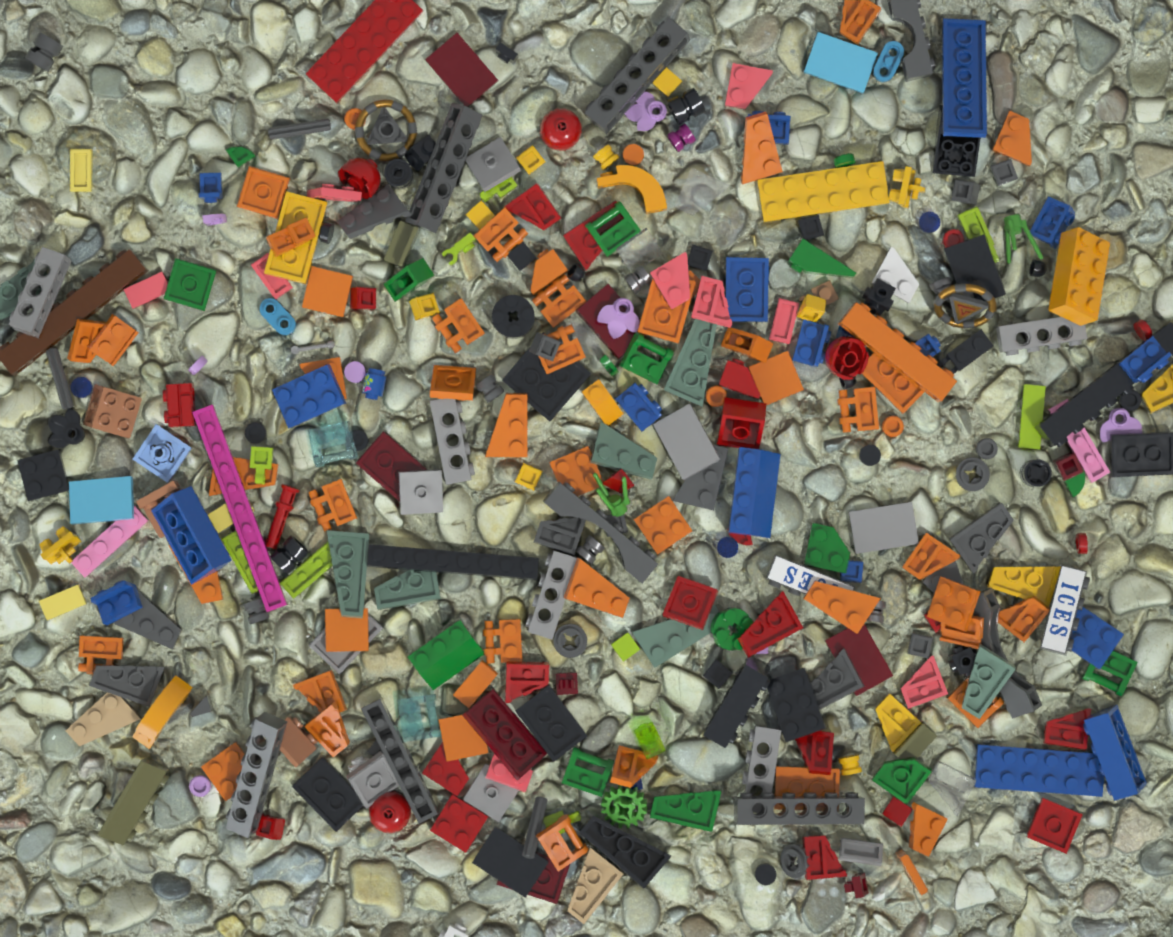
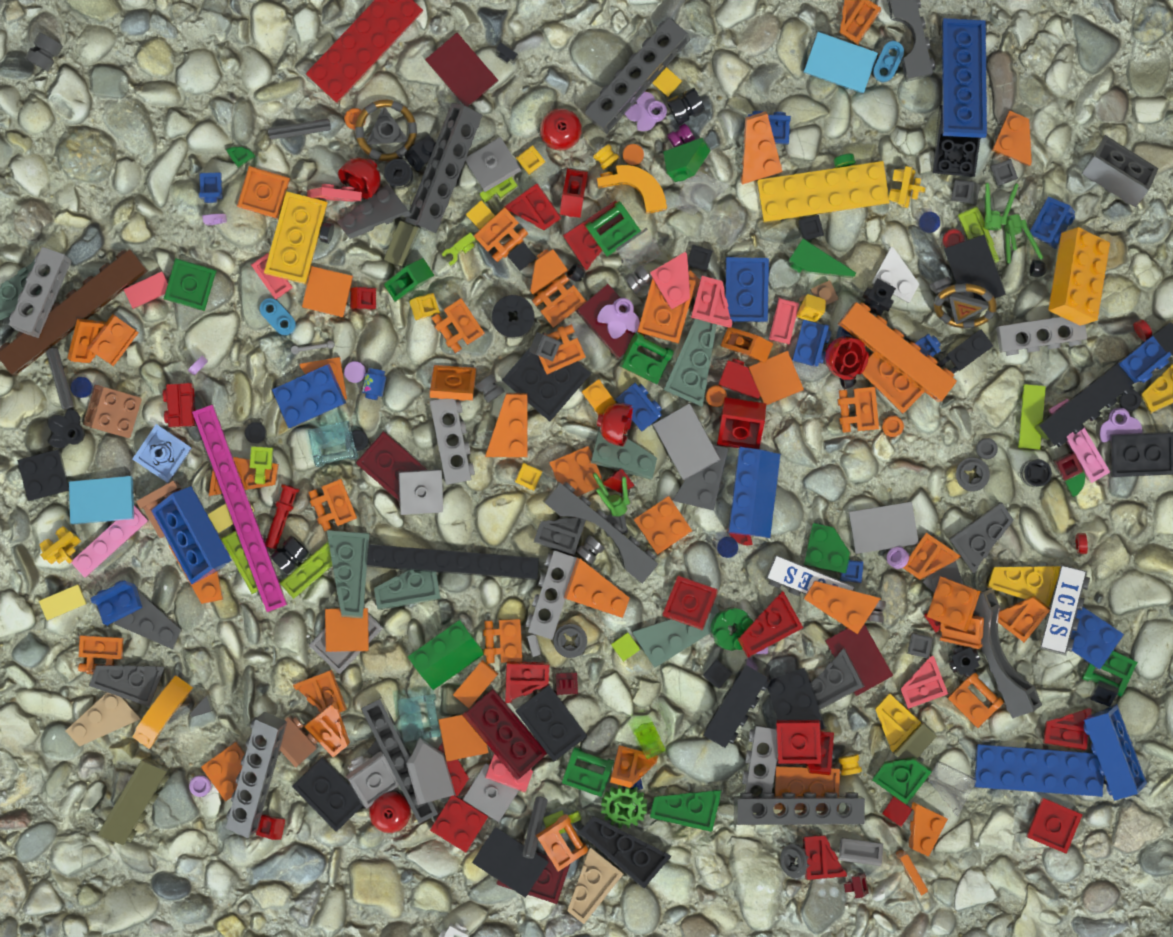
(81, 170): light yellow tile -> none
(256, 611): dark grey wheel -> none
(290, 237): orange slope -> none
(429, 773): none -> light grey tile
(534, 646): none -> light grey tile
(573, 193): none -> red slope
(608, 365): green tile -> none
(615, 423): none -> red cylinder
(685, 159): none -> green slope
(745, 84): coral wing -> none
(765, 874): black tile -> none
(799, 742): none -> red plate
(869, 455): black tile -> none
(897, 557): none -> lavender tile
(985, 681): sand green wing -> none
(992, 218): none -> bright green plant
(1104, 693): none -> black tile
(1120, 171): none -> dark grey slope

